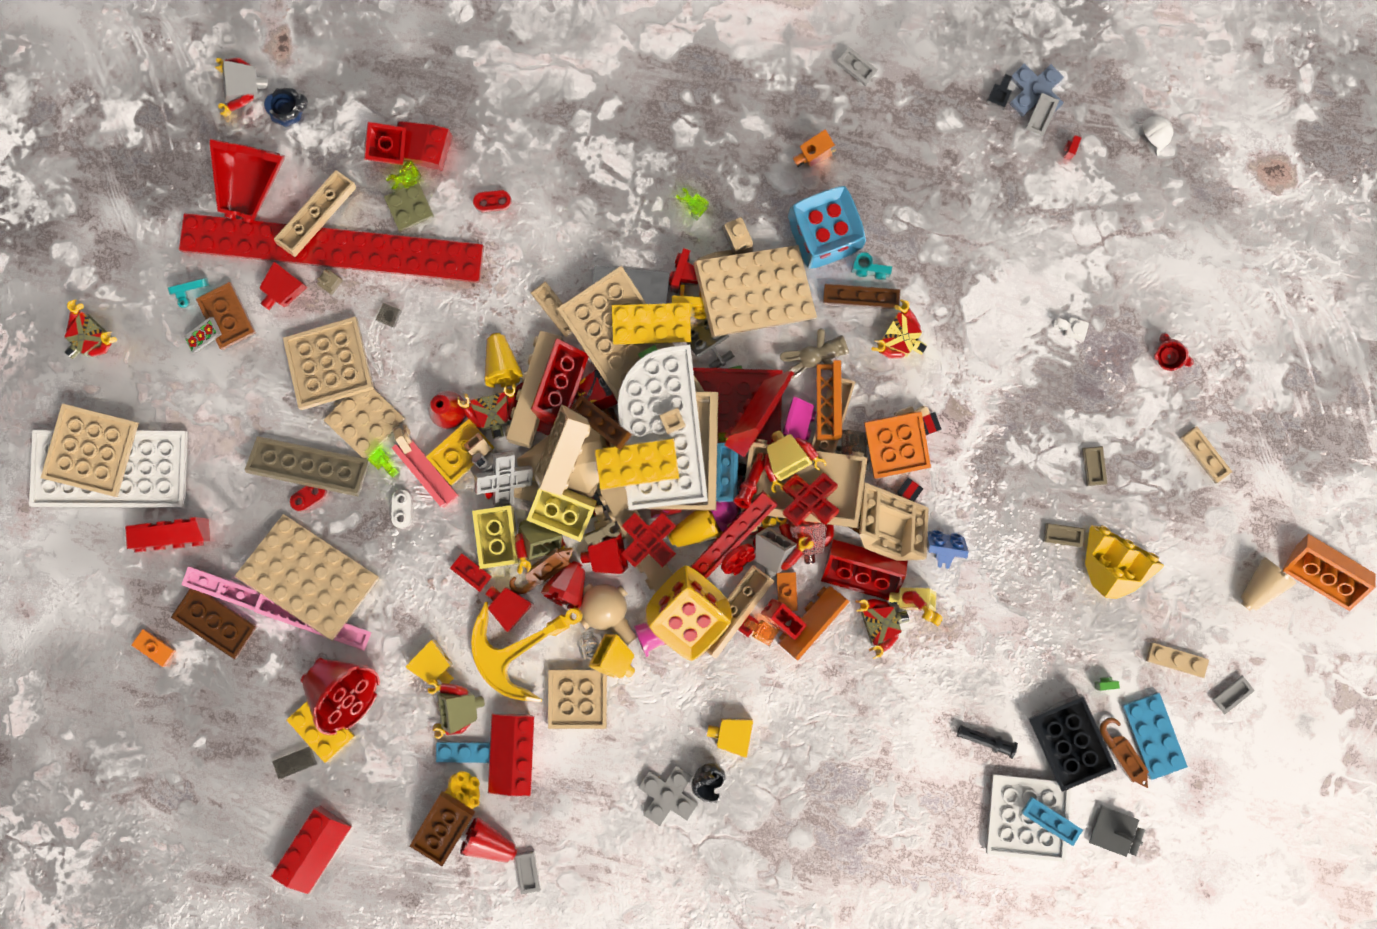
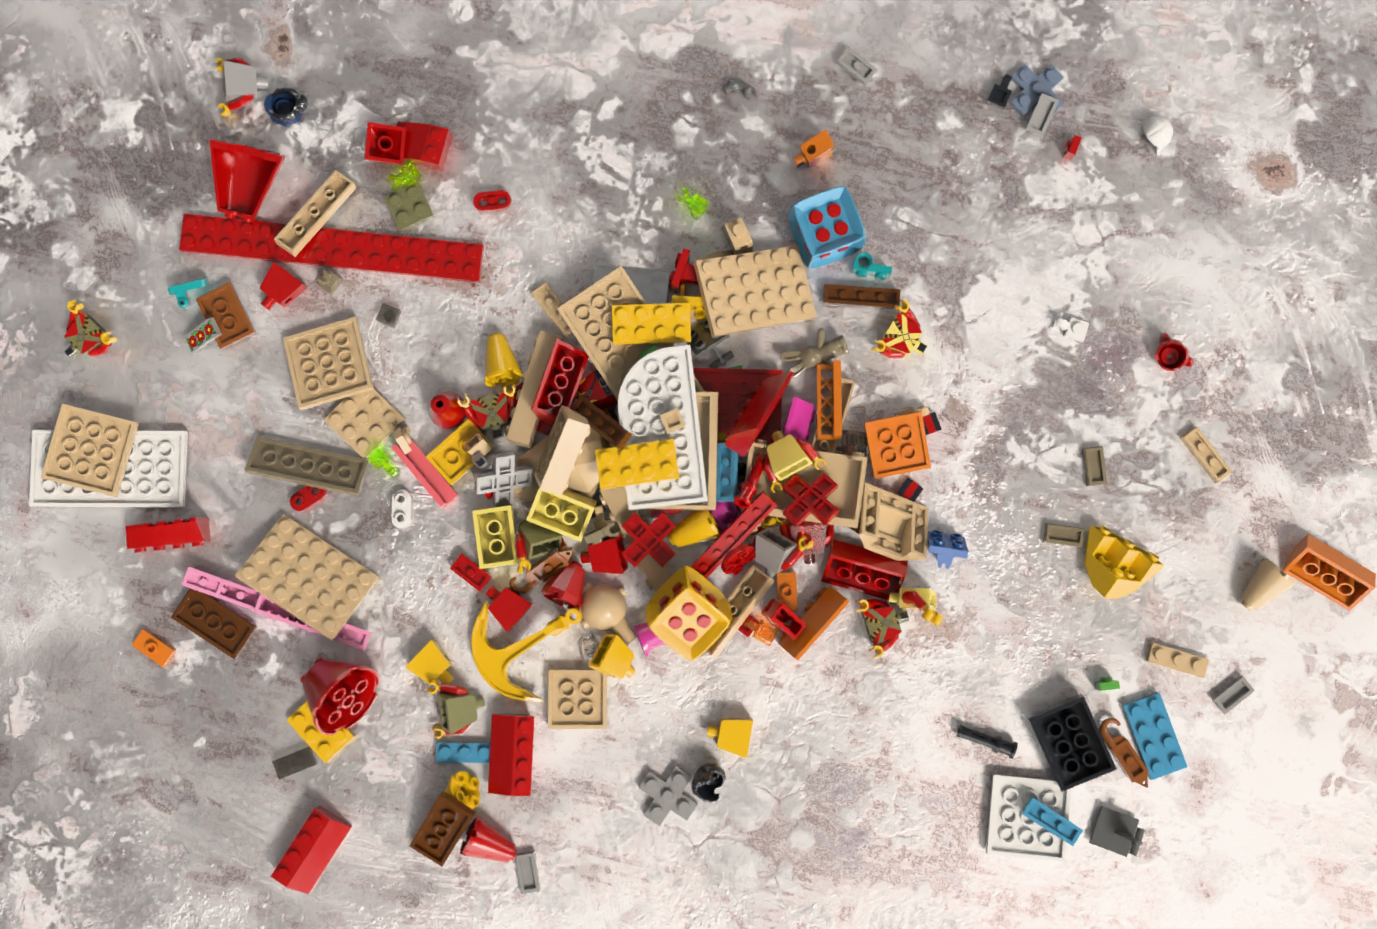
(738, 84): none -> dark grey piece

